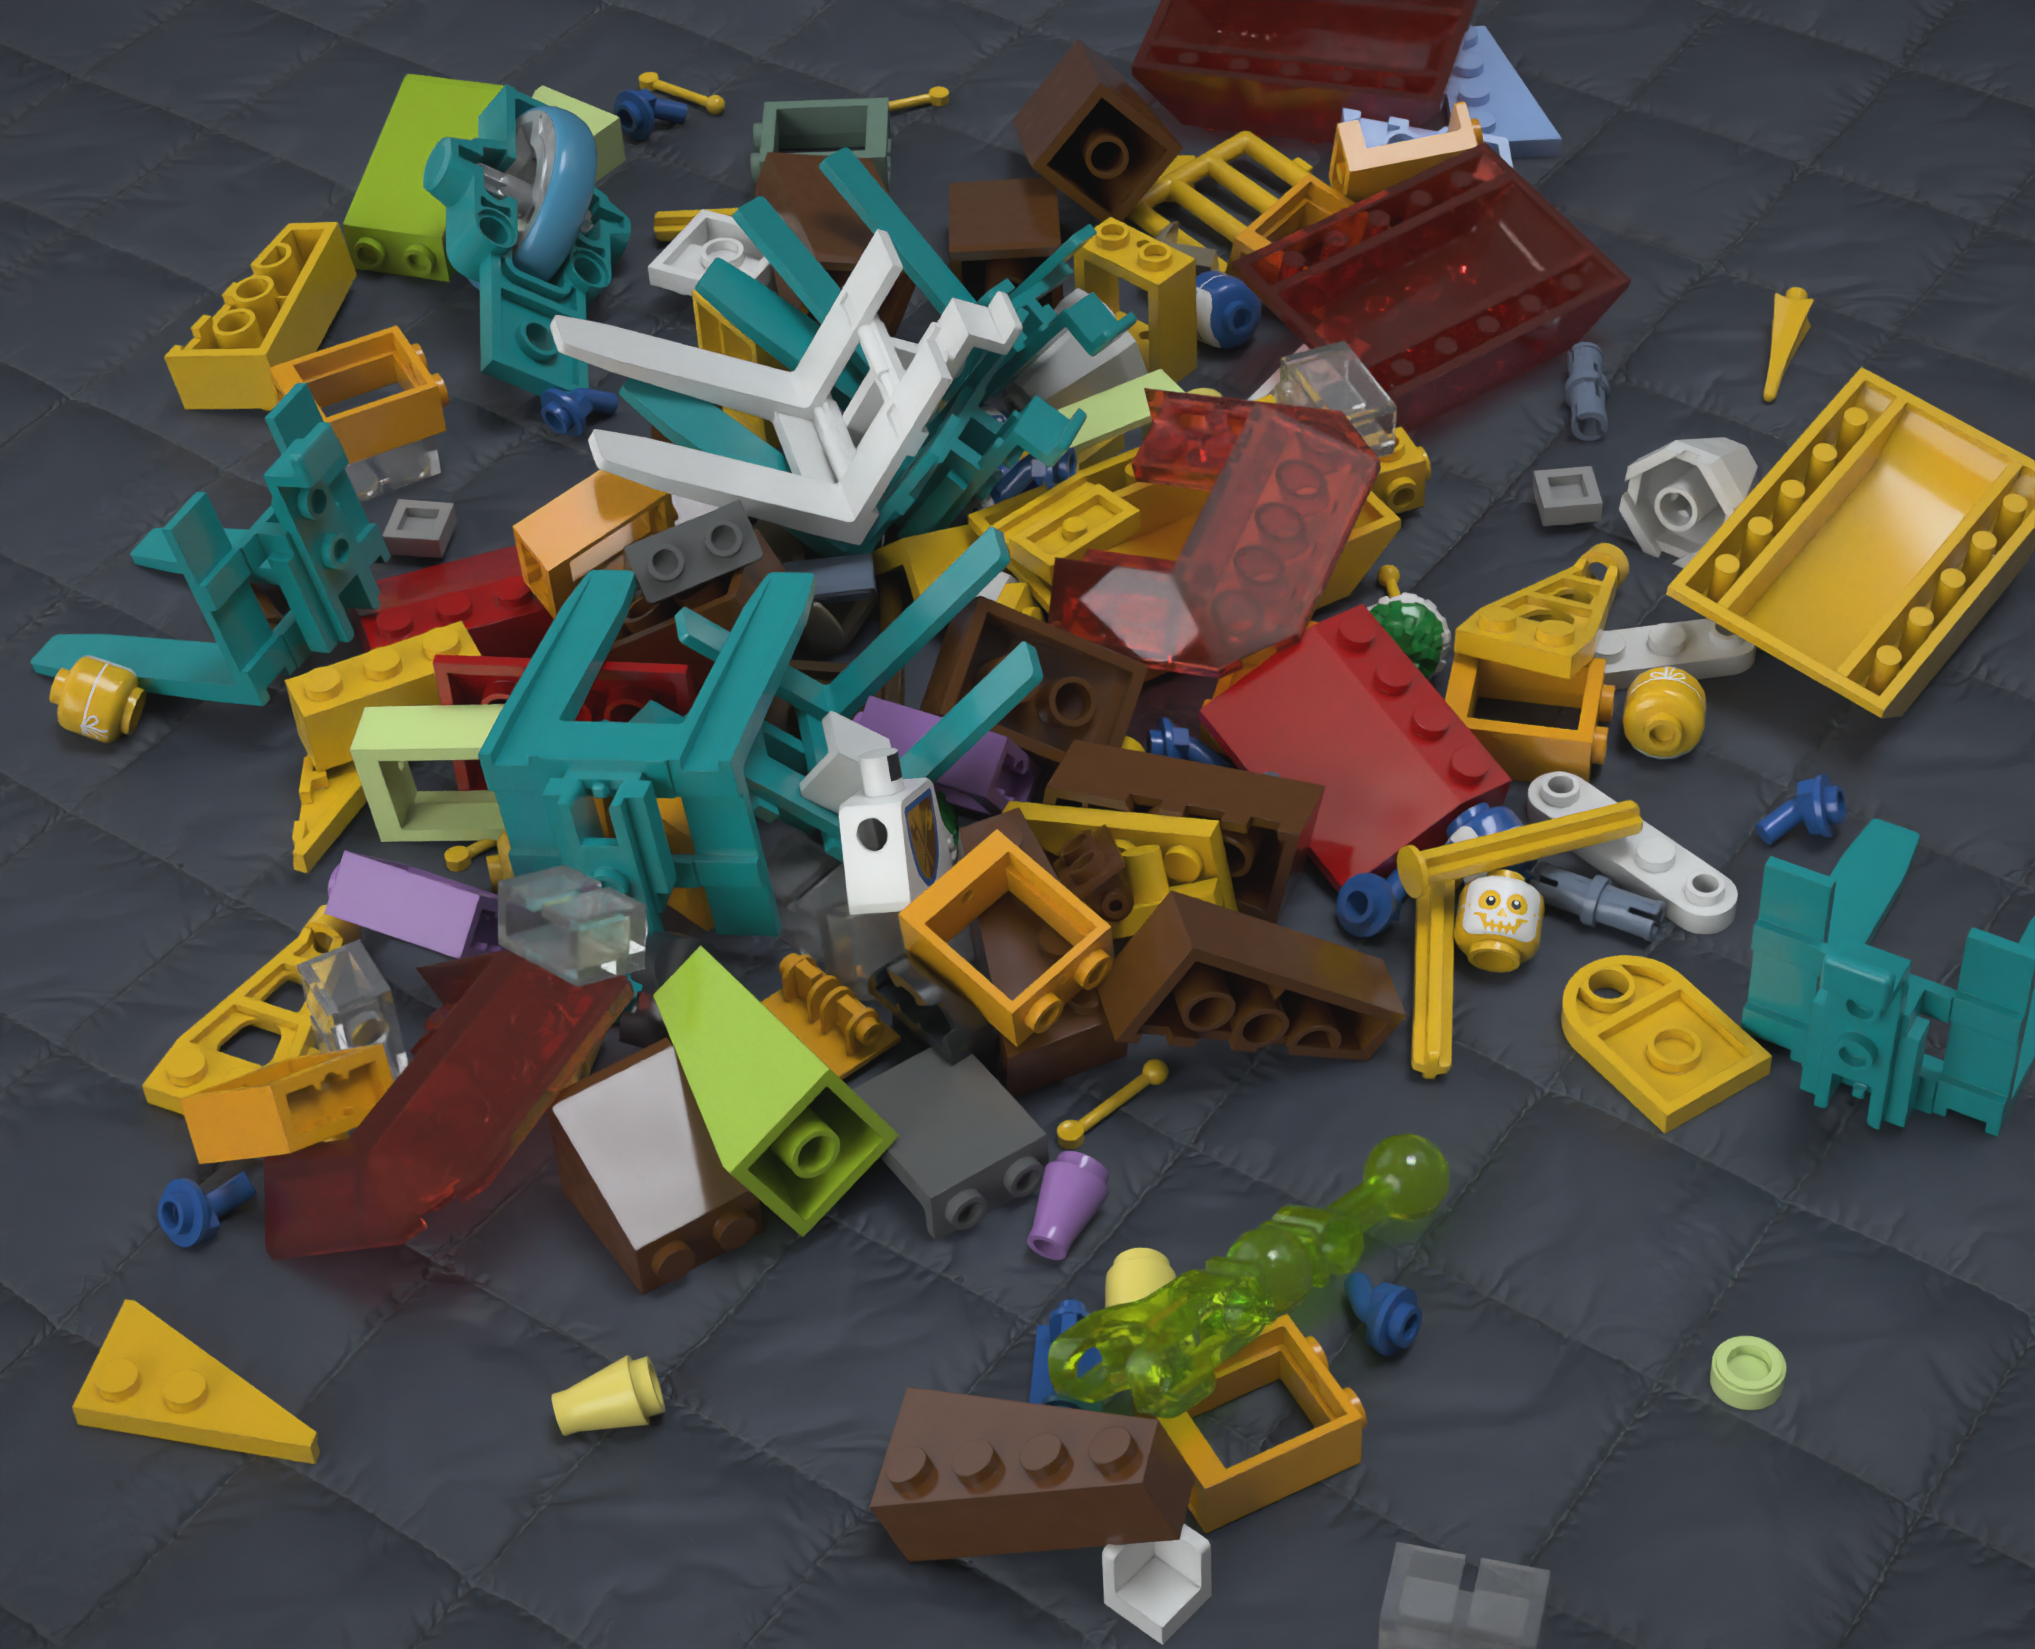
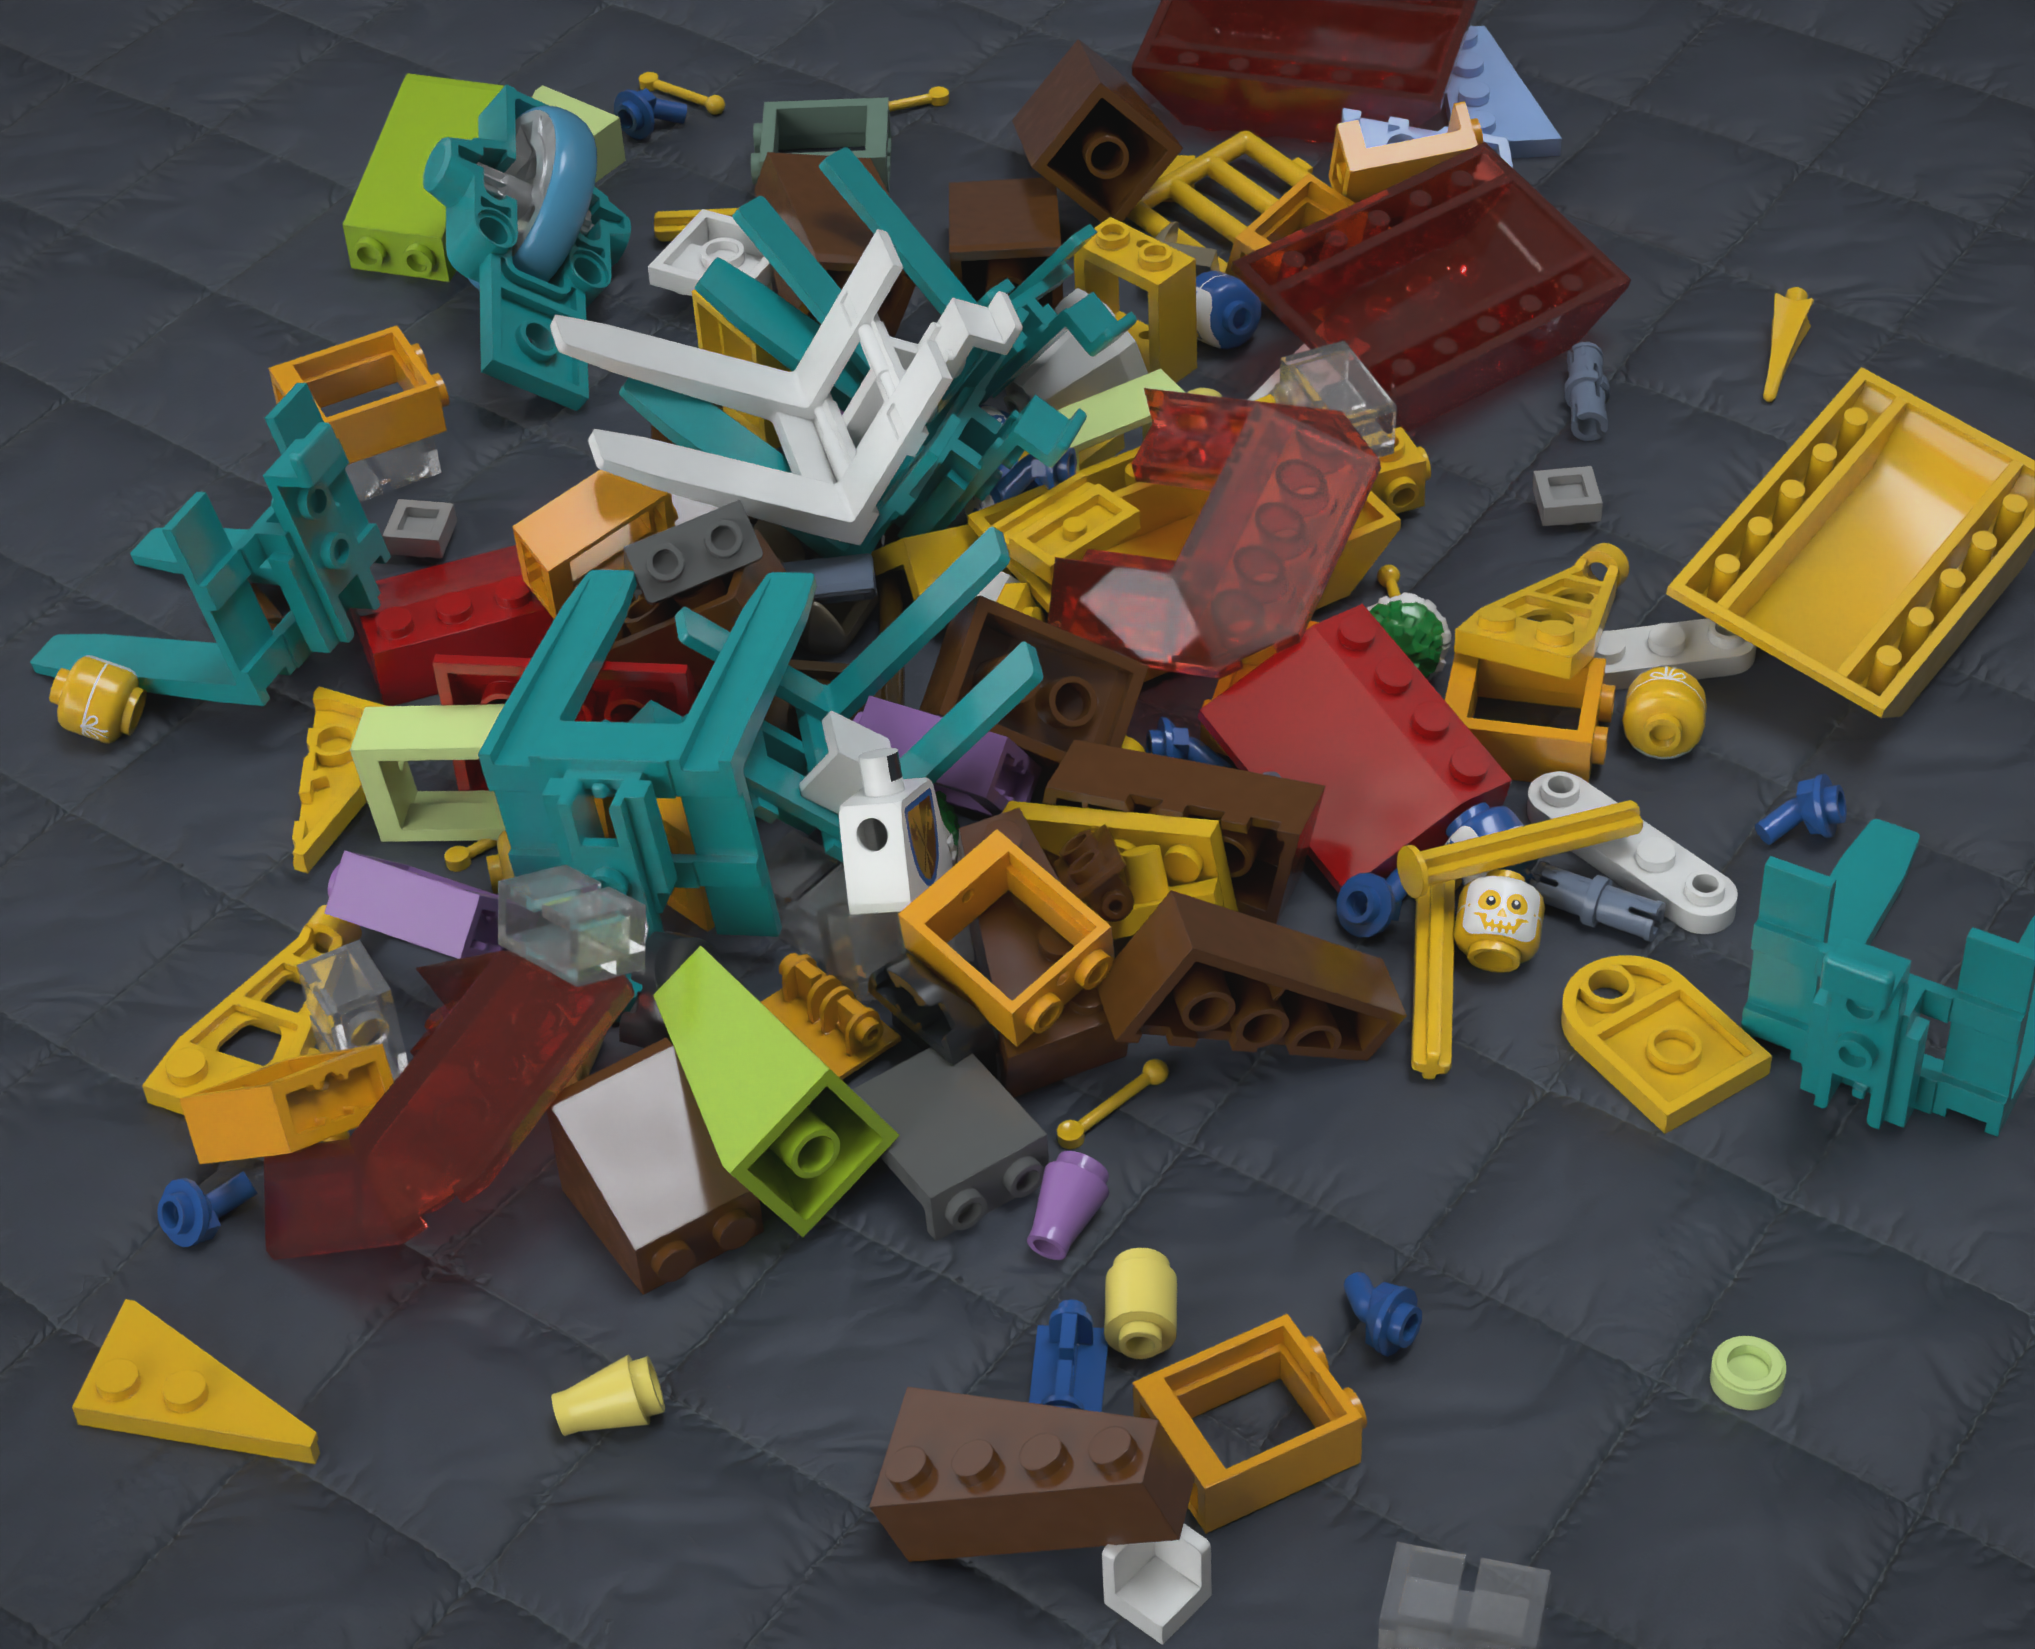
(265, 320): yellow wedge -> none
(333, 697): yellow brick -> none
(567, 411): blue plate -> none
(1211, 1313): clear neon green piece -> none
(1685, 494): white cone -> none

